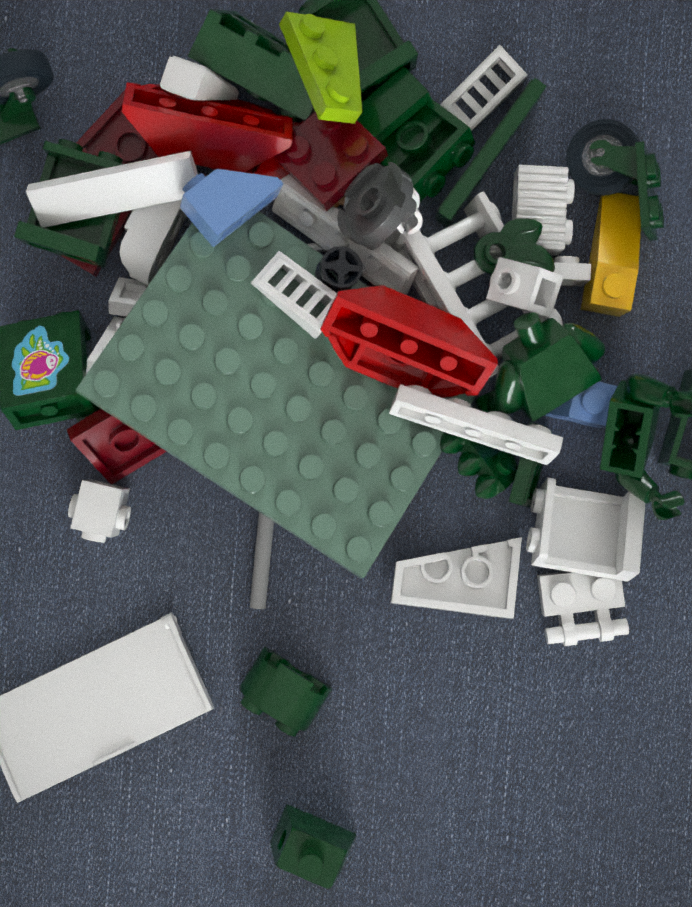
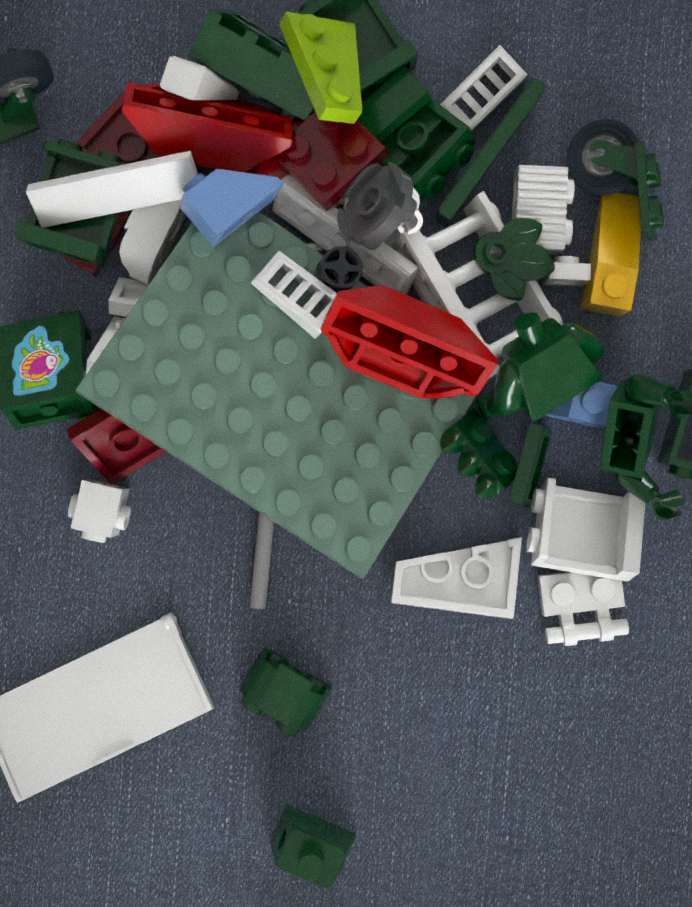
(489, 428): white plate -> none
(524, 287): white brick -> none

